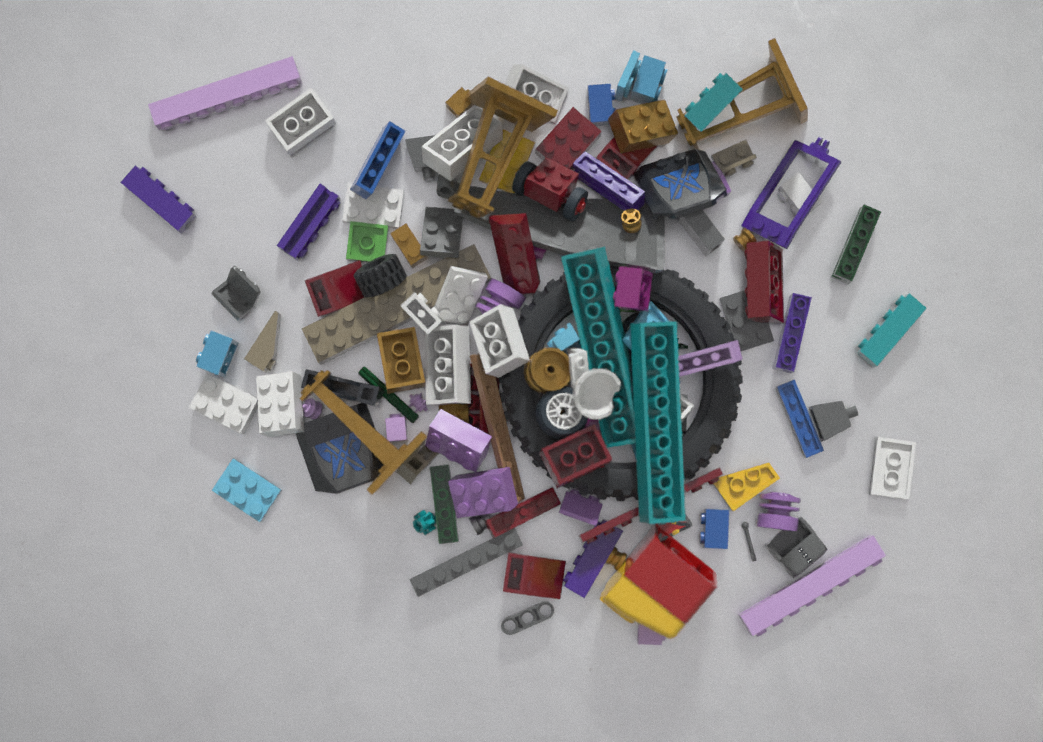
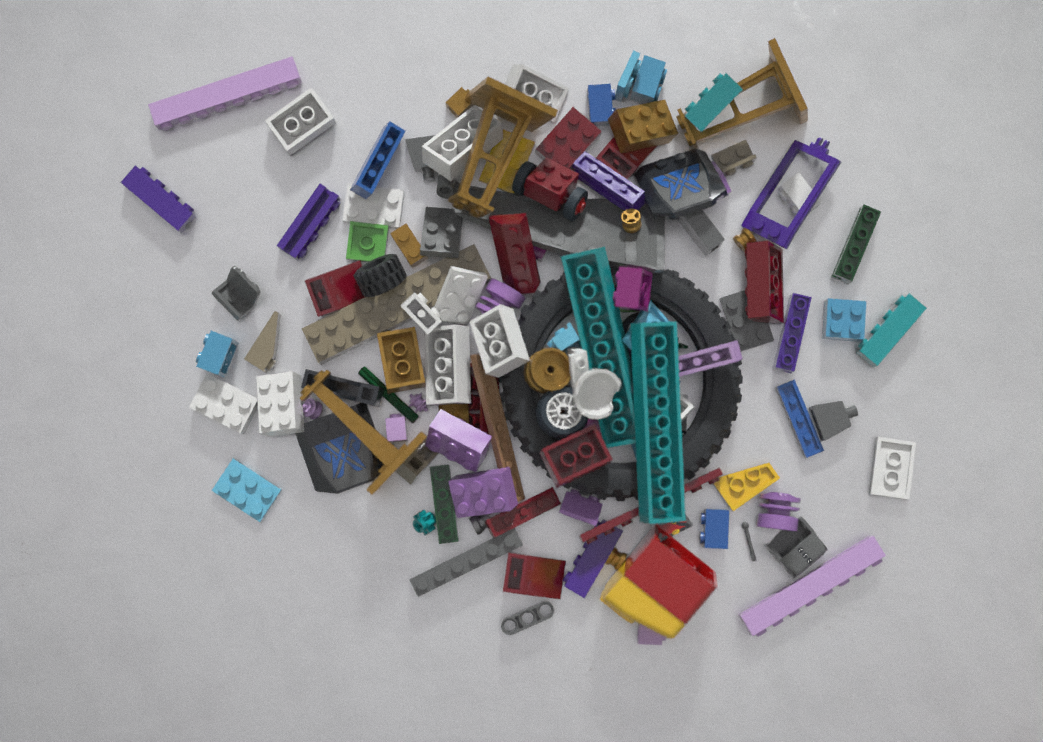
(844, 320): none -> dark azure brick

